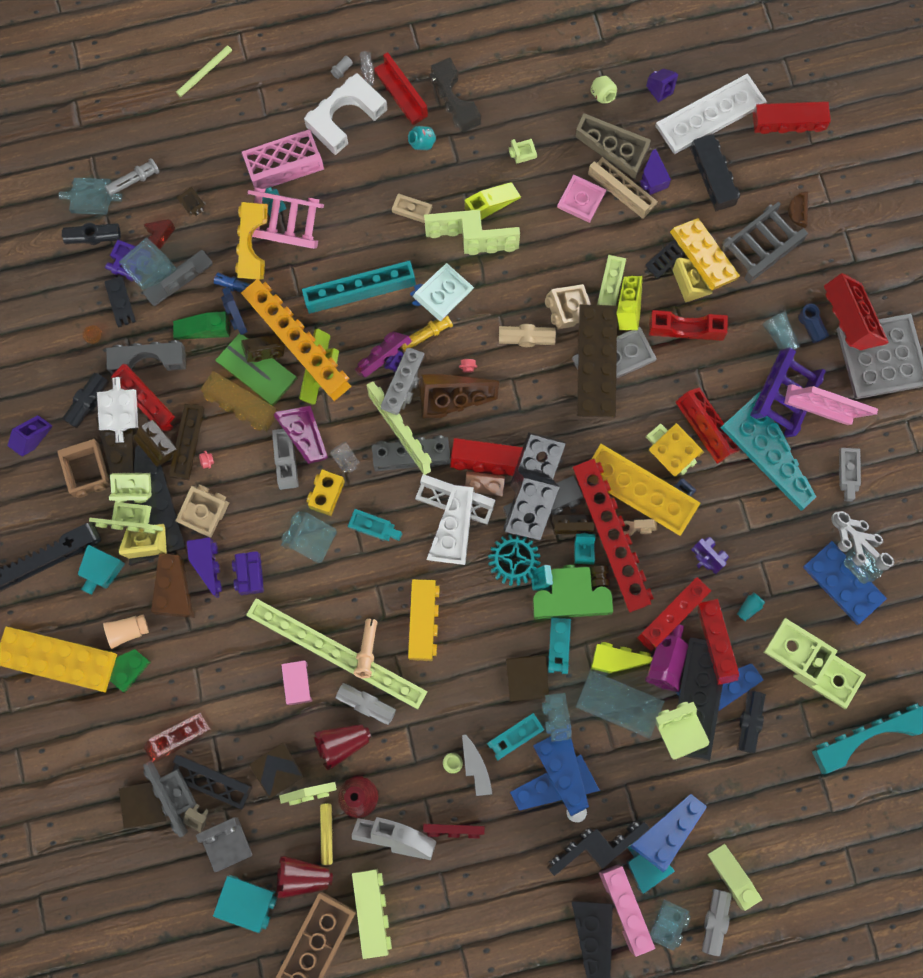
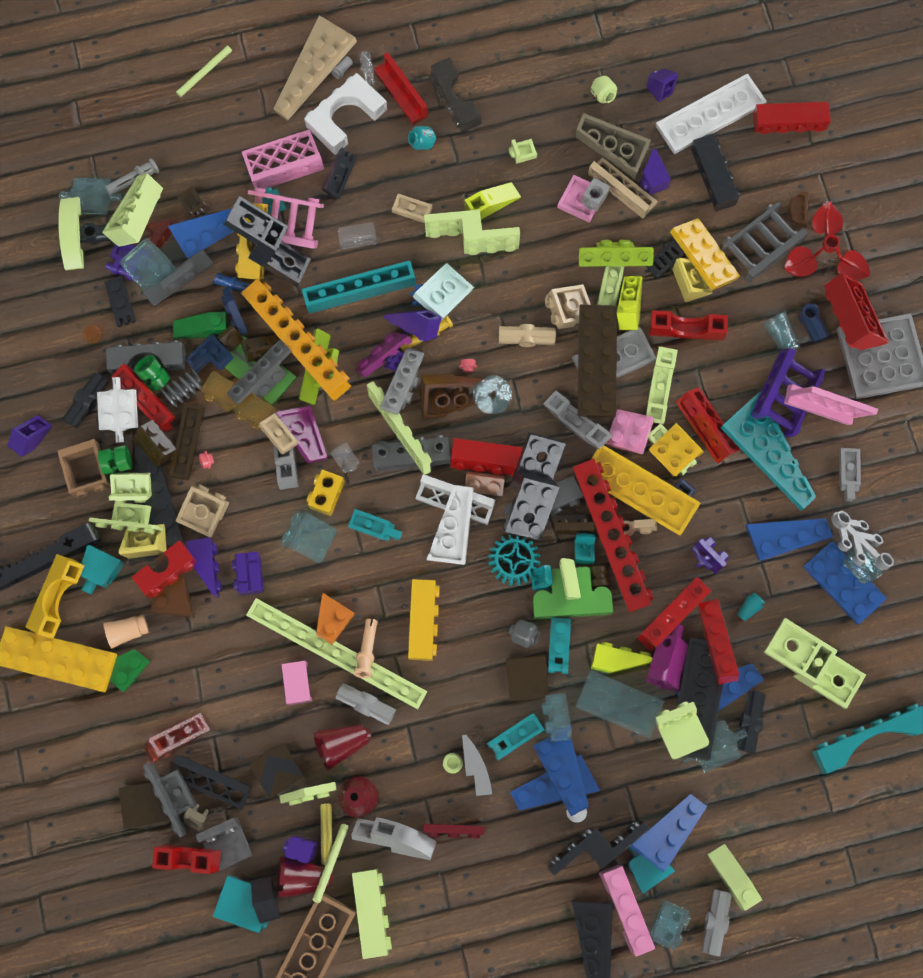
(45, 615): none -> yellow arch
(69, 233): none -> yellowish green slope
(121, 461): none -> green wheel
(134, 211): none -> yellowish green wedge
(151, 373): none -> green wheel
(179, 562): none -> red arch
(183, 388): none -> dark grey piece
(183, 857): none -> red arch
(200, 232): none -> blue wing
(209, 351): none -> dark blue plate
(230, 338): none -> dark brown plate
(262, 375): none -> dark grey bracket
(264, 900): none -> black slope
(267, 234): none -> black bracket
(278, 433): none -> tan plate
(300, 849): none -> dark purple brick
(320, 55): none -> tan wing
(330, 863): none -> yellowish green bar
(332, 619): none -> orange wing
(339, 173): none -> black hinge
(357, 235): none -> clear panel
(420, 323): none -> dark purple slope
(498, 403): none -> clear light blue plate
(524, 633): none -> dark grey head
(569, 579): none -> yellowish green slope
(581, 426): none -> light grey slope
(598, 188): none -> light grey brick
(615, 254): none -> lime bracket
(630, 431): none -> bright pink plate
(661, 384): none -> yellowish green slope
(723, 749): none -> clear light blue plate
(782, 537): none -> blue wing
(827, 220): none -> red plant

